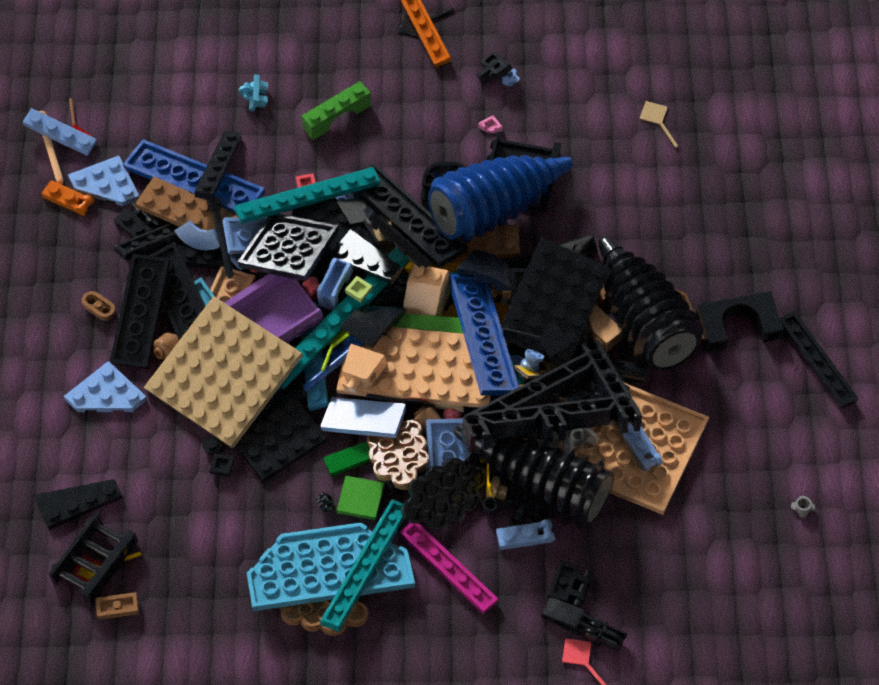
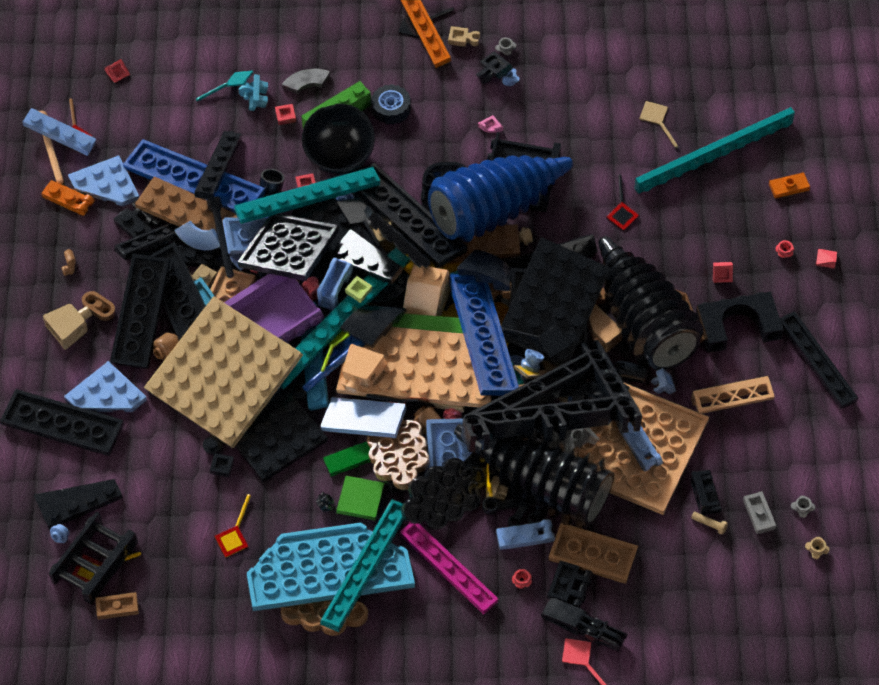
(59, 533): none -> light blue plate
(62, 422): none -> black plate
(67, 324): none -> tan torso
(70, 259): none -> medium nougat arm
(117, 71): none -> coral slope
(206, 274): none -> tan plate
(232, 540): none -> piece
(236, 79): none -> teal piece
(272, 181): none -> black wheel
(285, 114): none -> coral plate
(305, 79): none -> flat silver tile
(338, 139): none -> black piece
(391, 104): none -> black wheel
(460, 36): none -> tan plate
(505, 45): none -> light grey plate
(522, 573): none -> coral plate
(525, 236): none -> tan plate
(594, 552): none -> medium nougat plate
(622, 215): none -> piece
(665, 382): none -> light blue tile
(705, 492): none -> black hinge
(714, 150): none -> teal plate
(721, 527): none -> tan piece
(722, 272): none -> coral tile
(732, 391): none -> light nougat fence
(759, 512): none -> light grey plate
(785, 245): none -> coral plate
(789, 185): none -> orange plate
(817, 542): none -> tan plate
(826, 258): none -> coral slope

